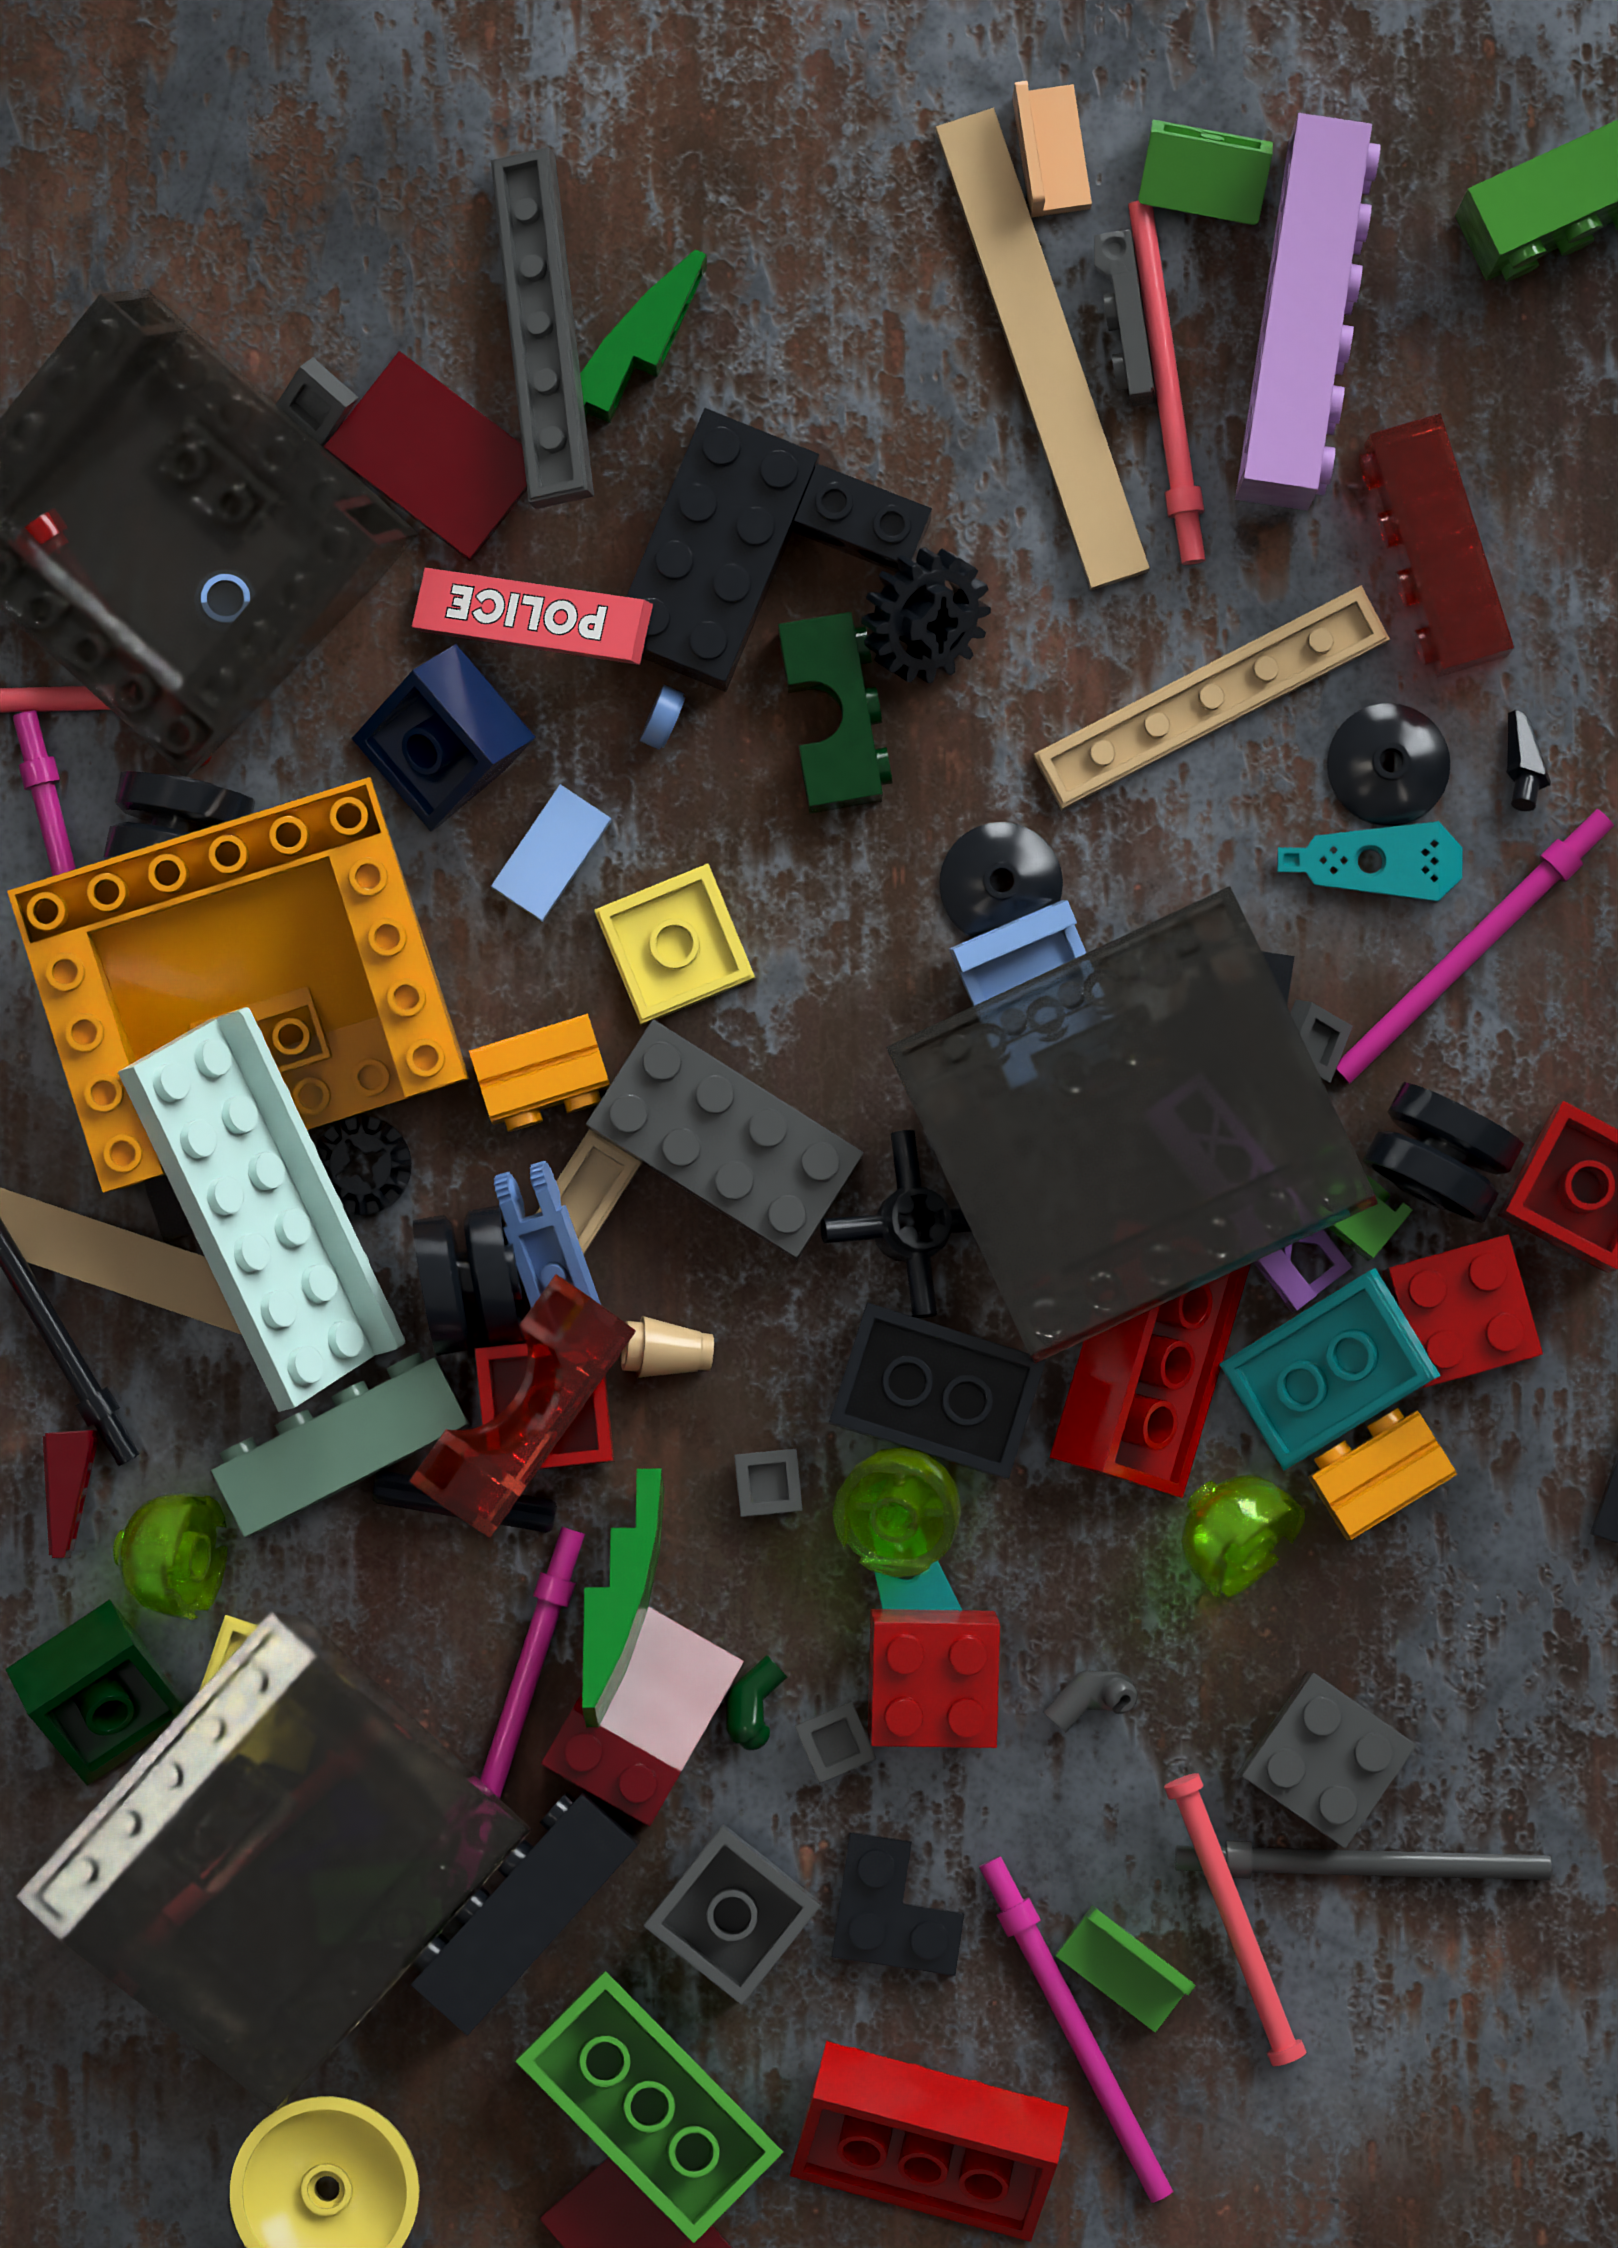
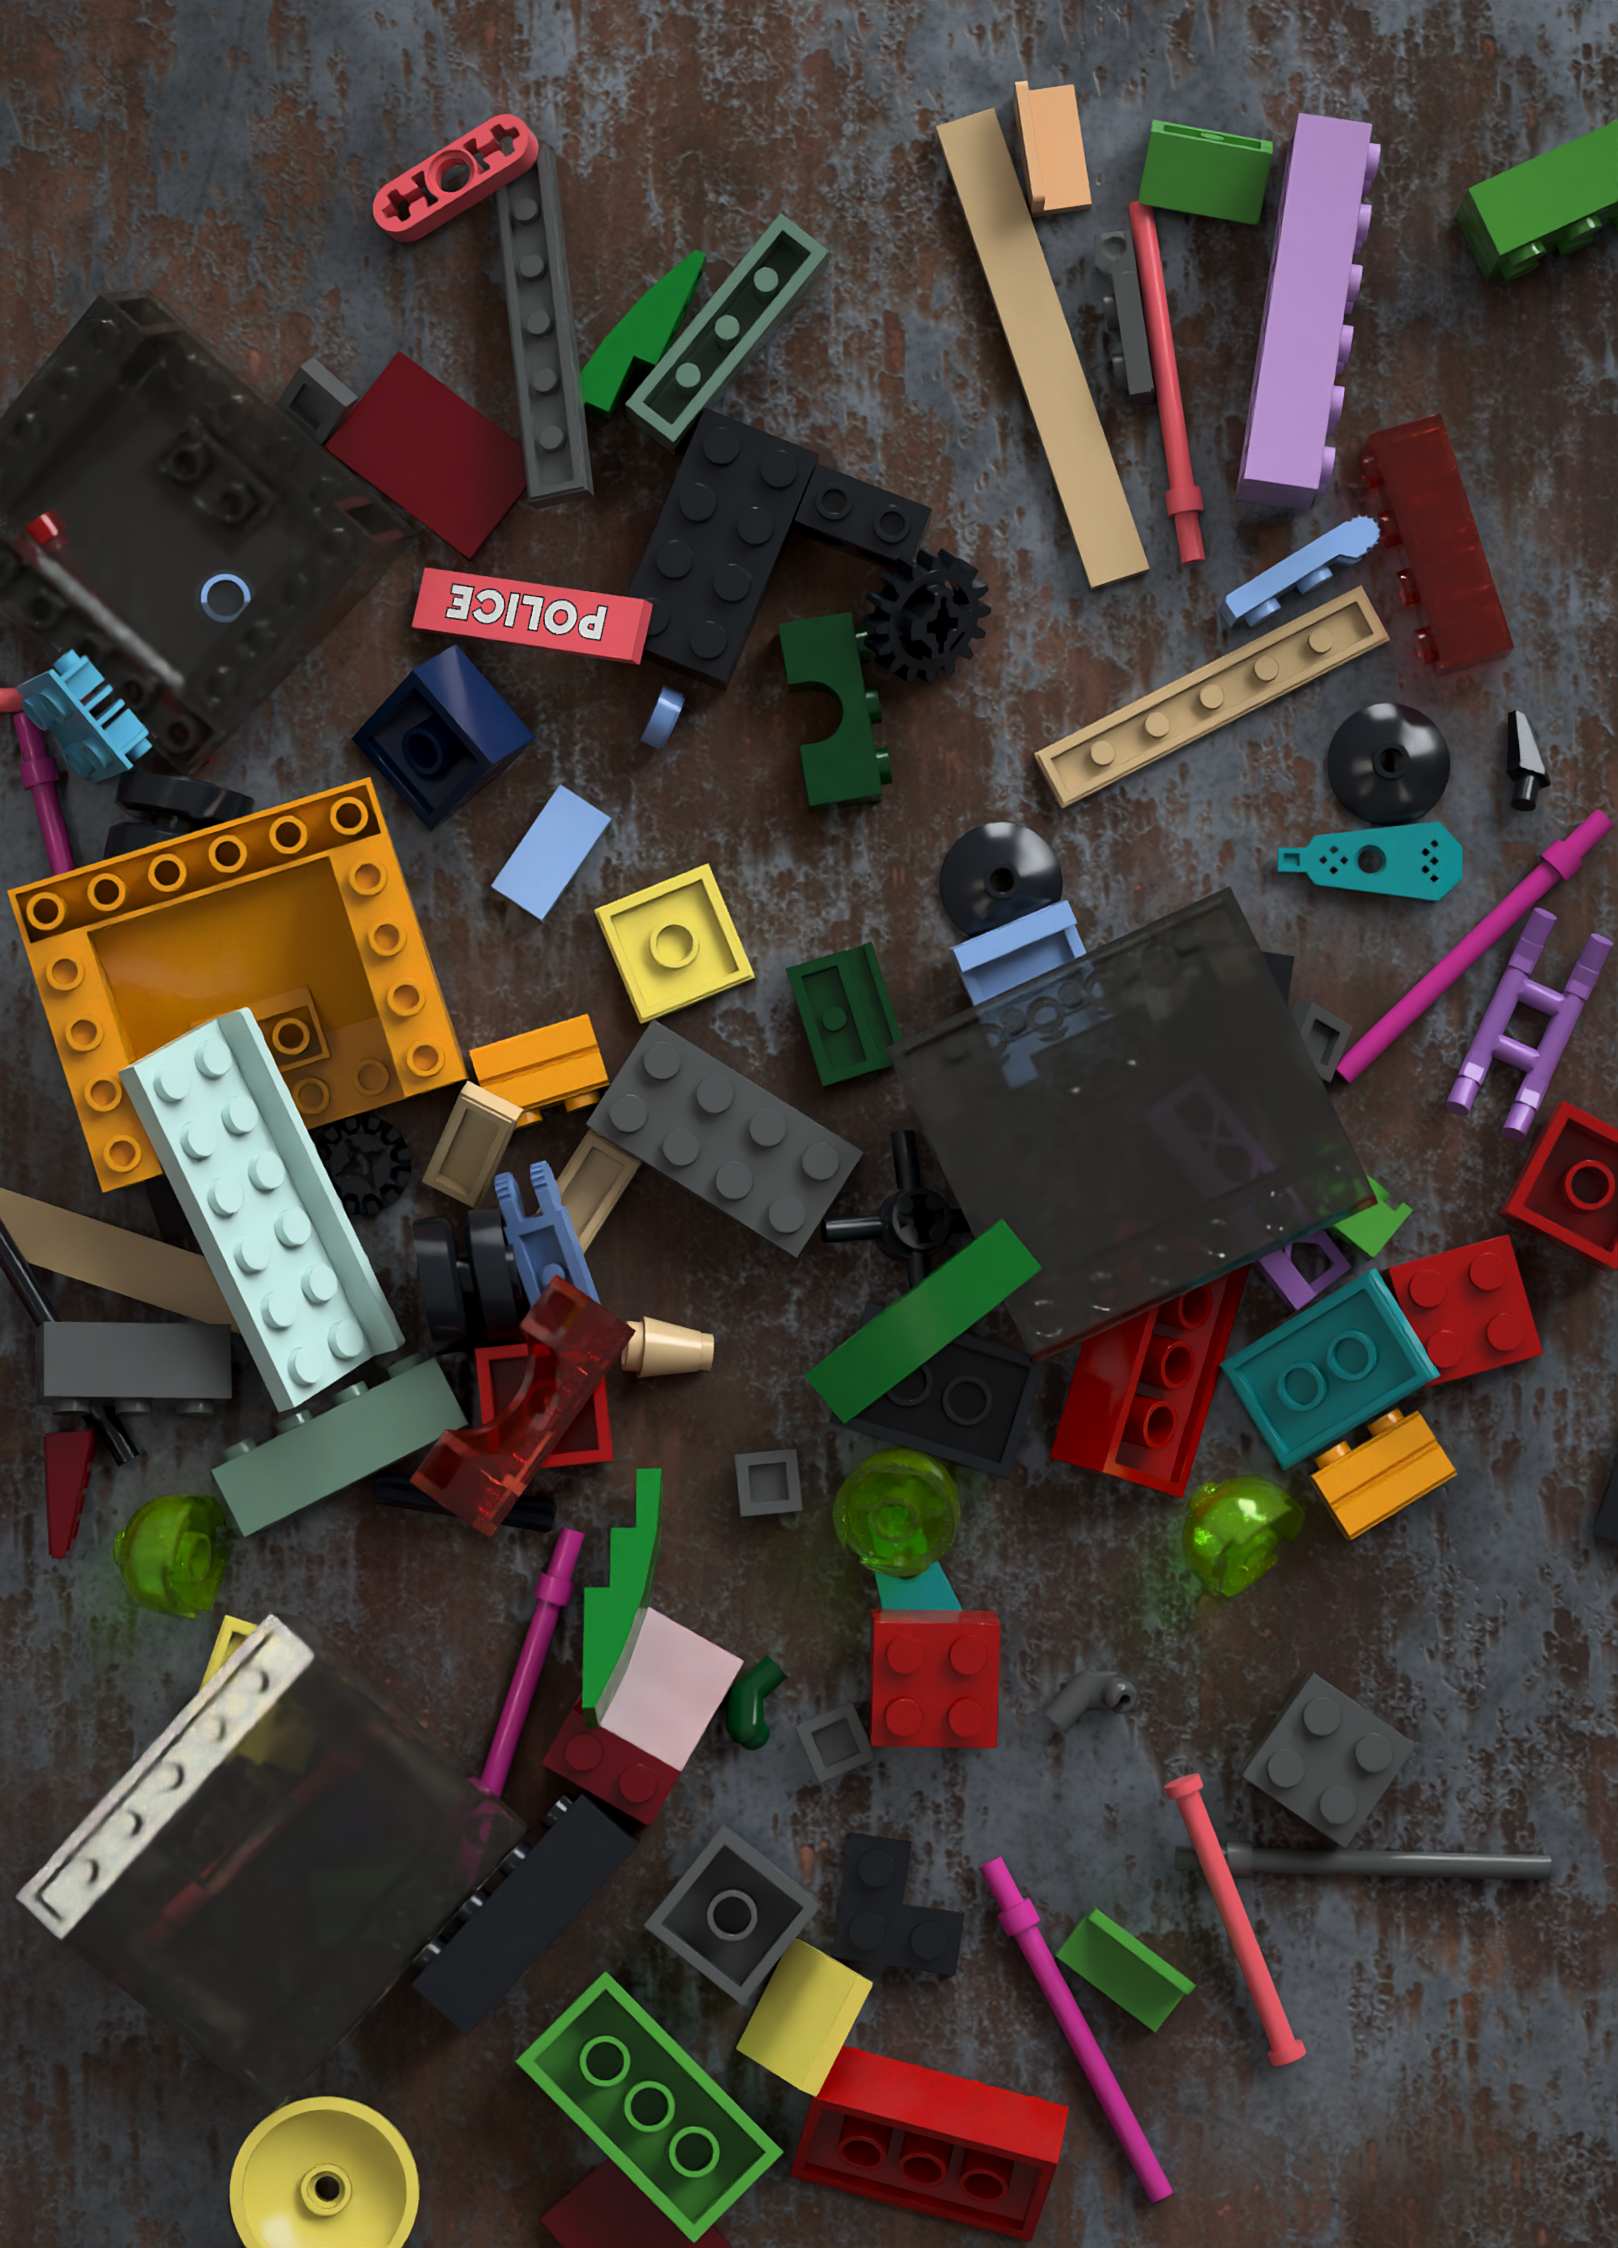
(88, 749): none -> medium azure hinge
(96, 1692): dark green slope -> none
(133, 1367): none -> dark grey brick
(430, 172): none -> coral beam
(472, 1145): none -> tan tile
(727, 333): none -> sand green brick
(804, 2016): none -> light yellow tile
(845, 1013): none -> dark green plate
(923, 1321): none -> green slope
(1303, 570): none -> light blue hinge
(1446, 1145): black wheel -> none
(1563, 1008): none -> medium lavender piece

